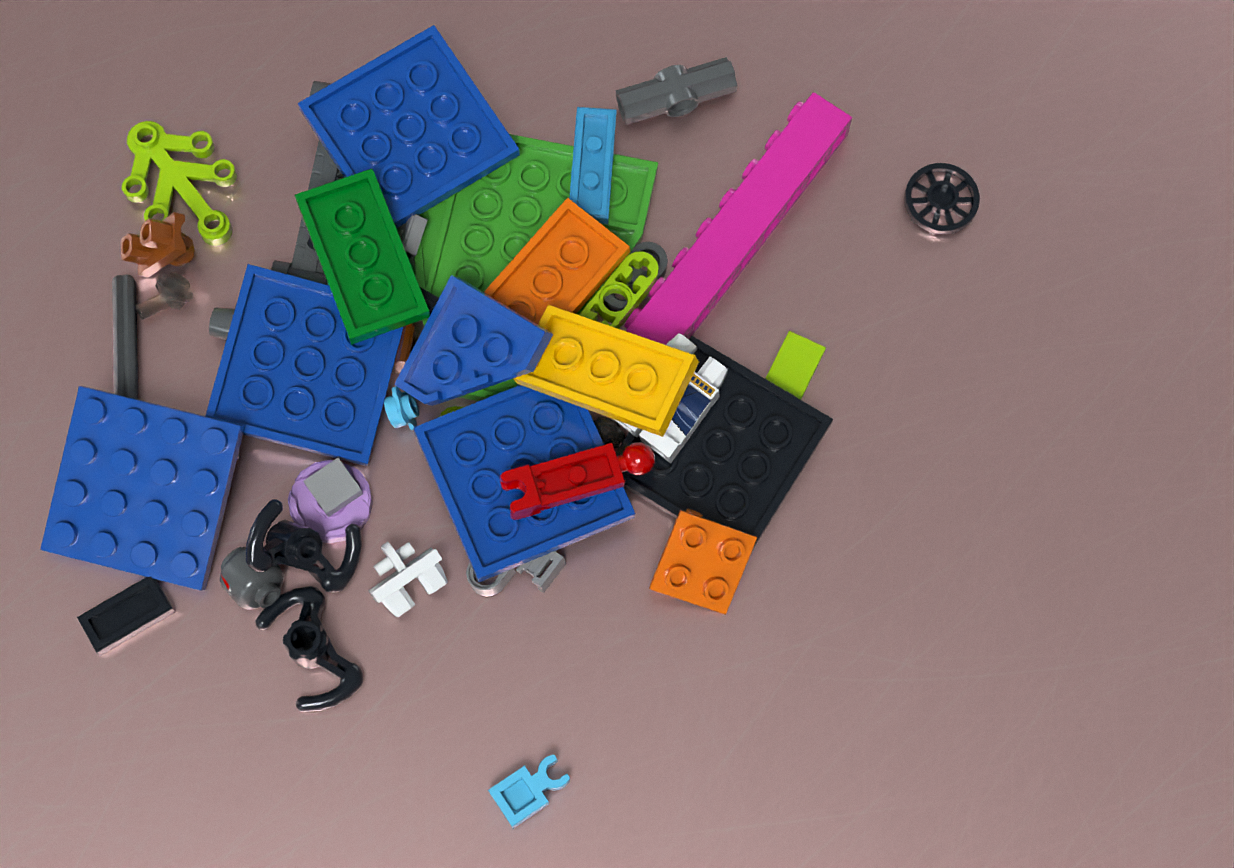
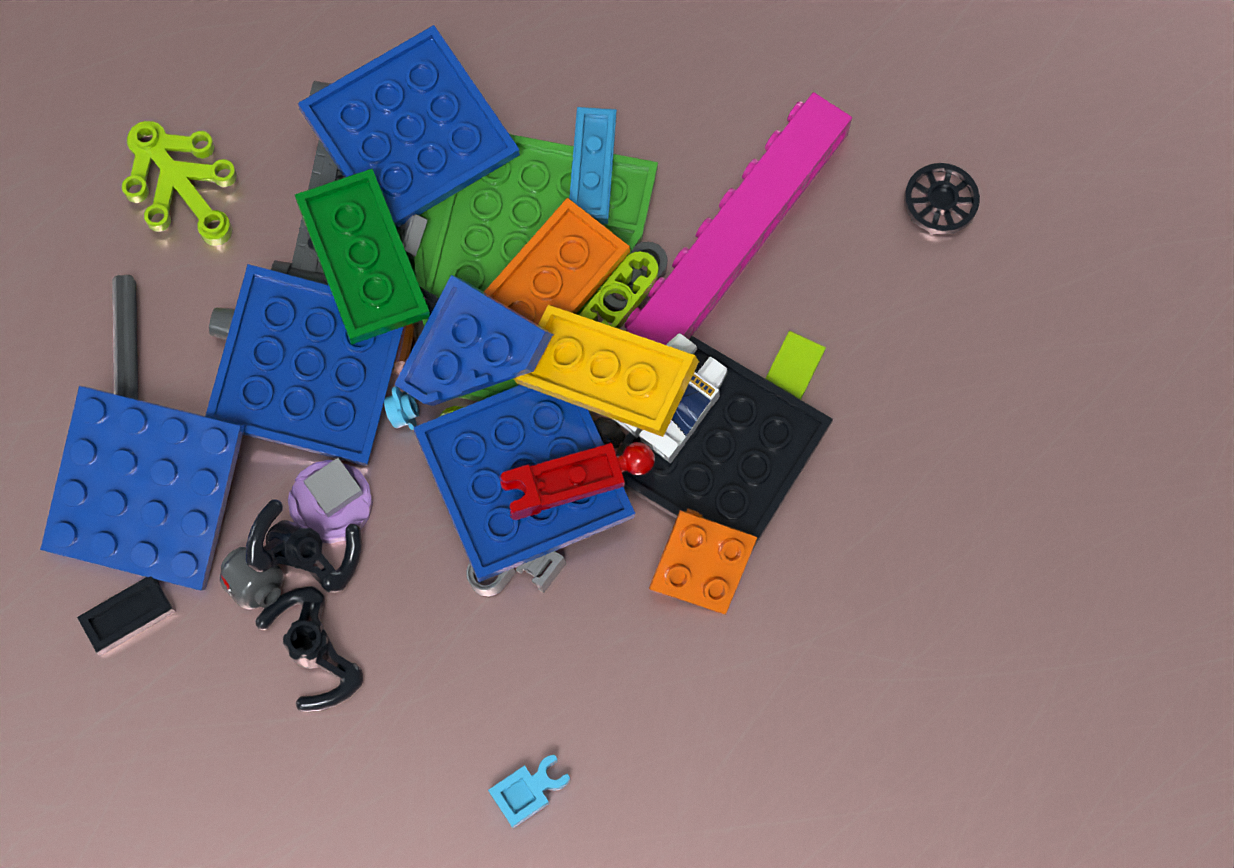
(158, 245): dark orange hips -> none
(173, 293): clear smoke plate -> none
(391, 589): white hips -> none
(676, 90): dark grey piece -> none

